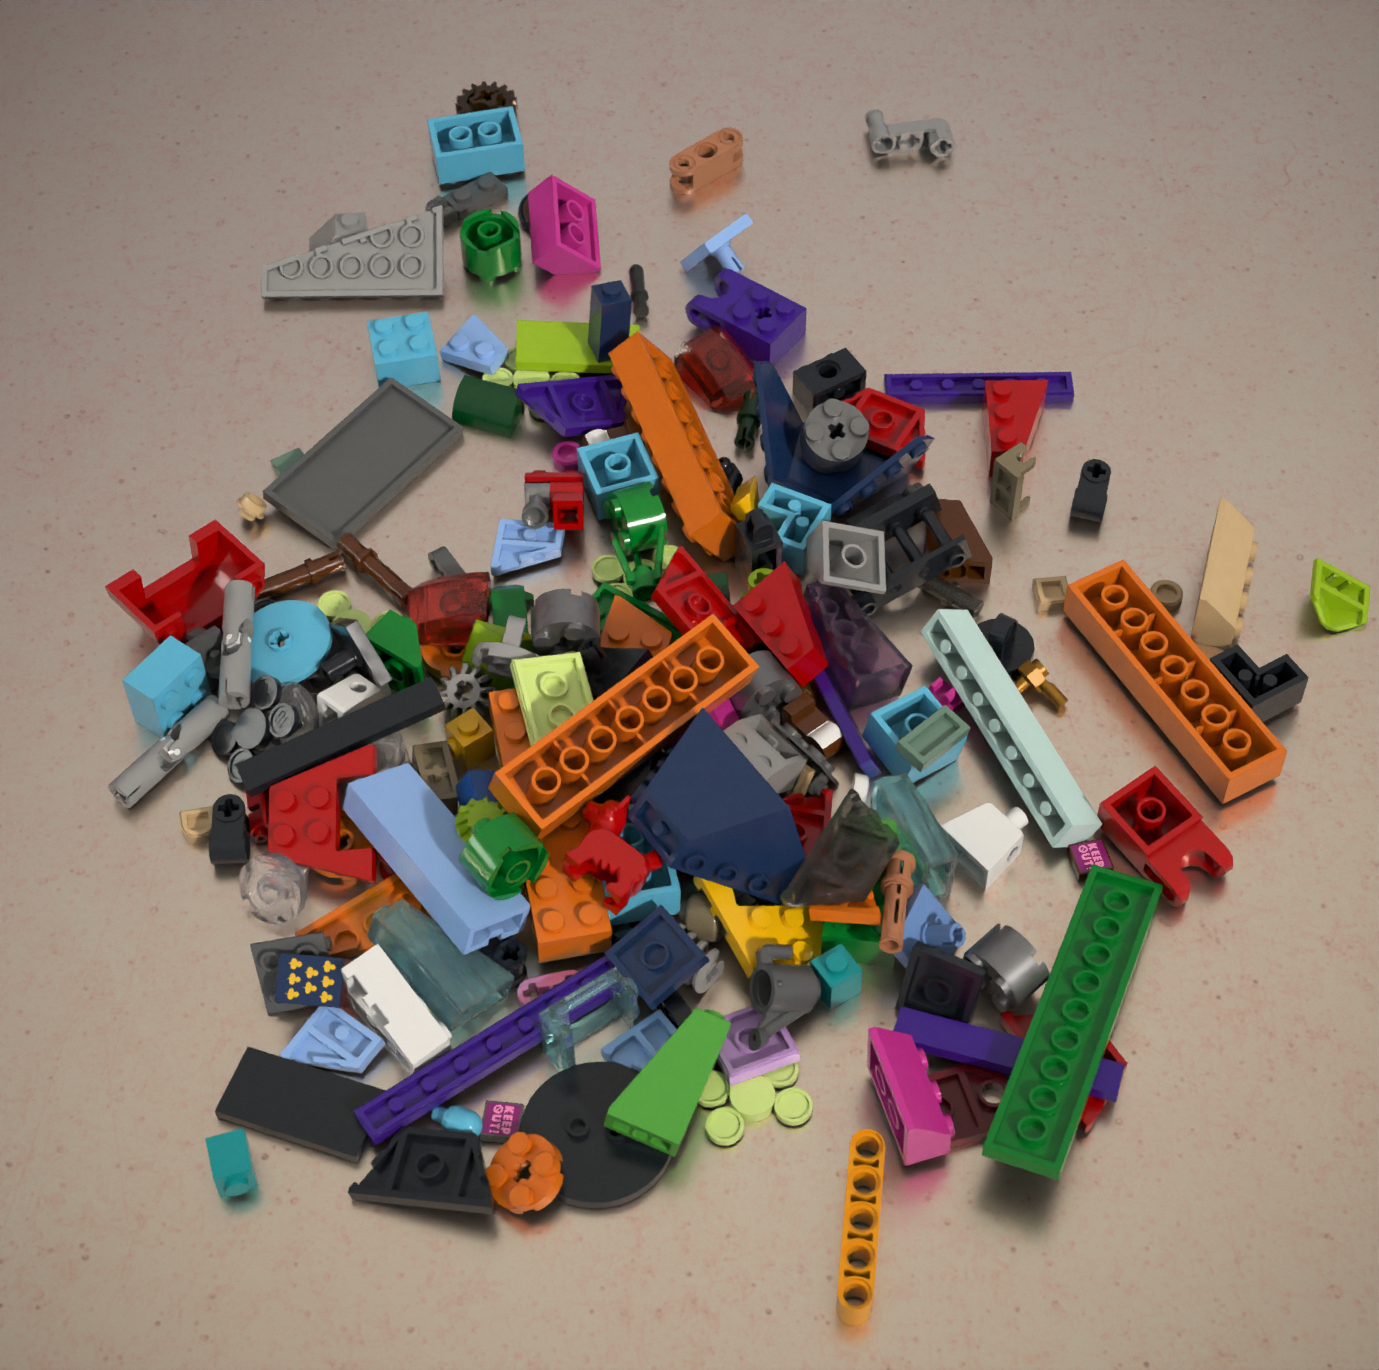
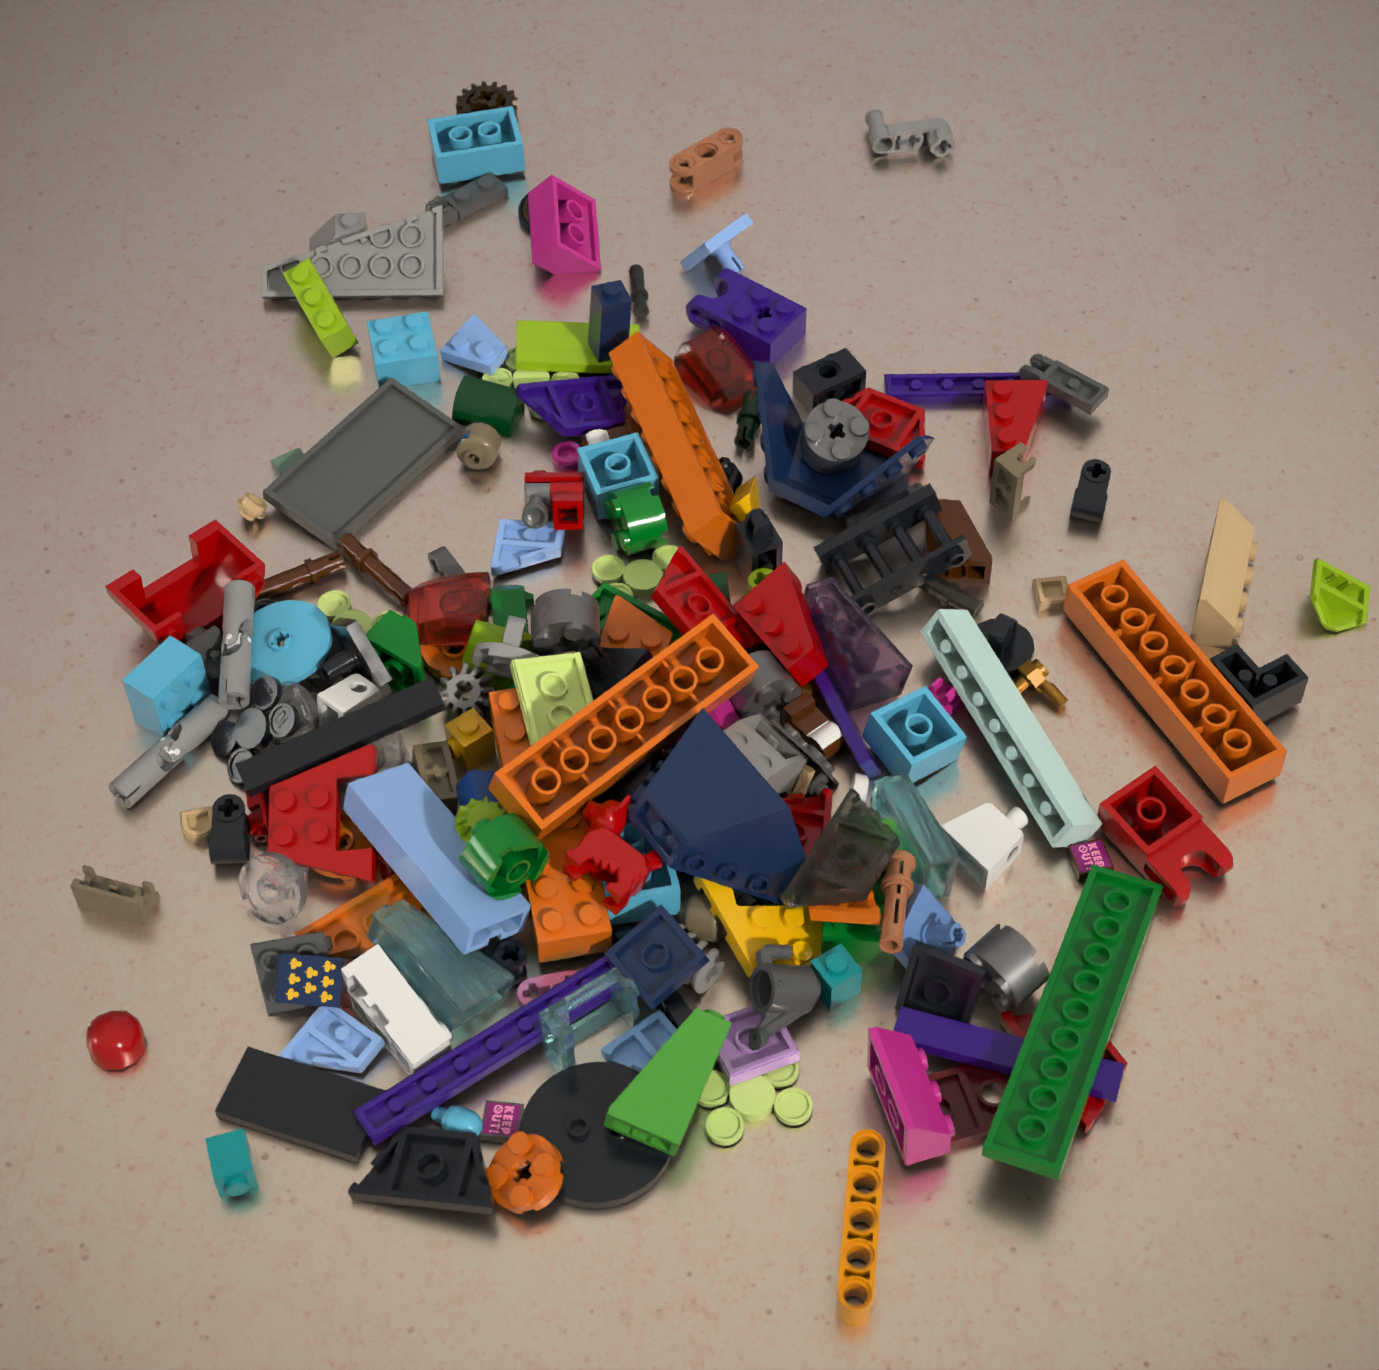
(114, 897): none -> dark tan hinge
(115, 1040): none -> red hair
(320, 308): none -> lime brick
(479, 443): none -> dark tan head
(490, 244): green brick -> none
(642, 578): green plant -> none
(794, 520): medium azure brick -> none
(847, 557): light grey slope -> none
(932, 738): sand green tile -> none
(1066, 383): none -> dark grey hinge
(1168, 594): tan tile -> none

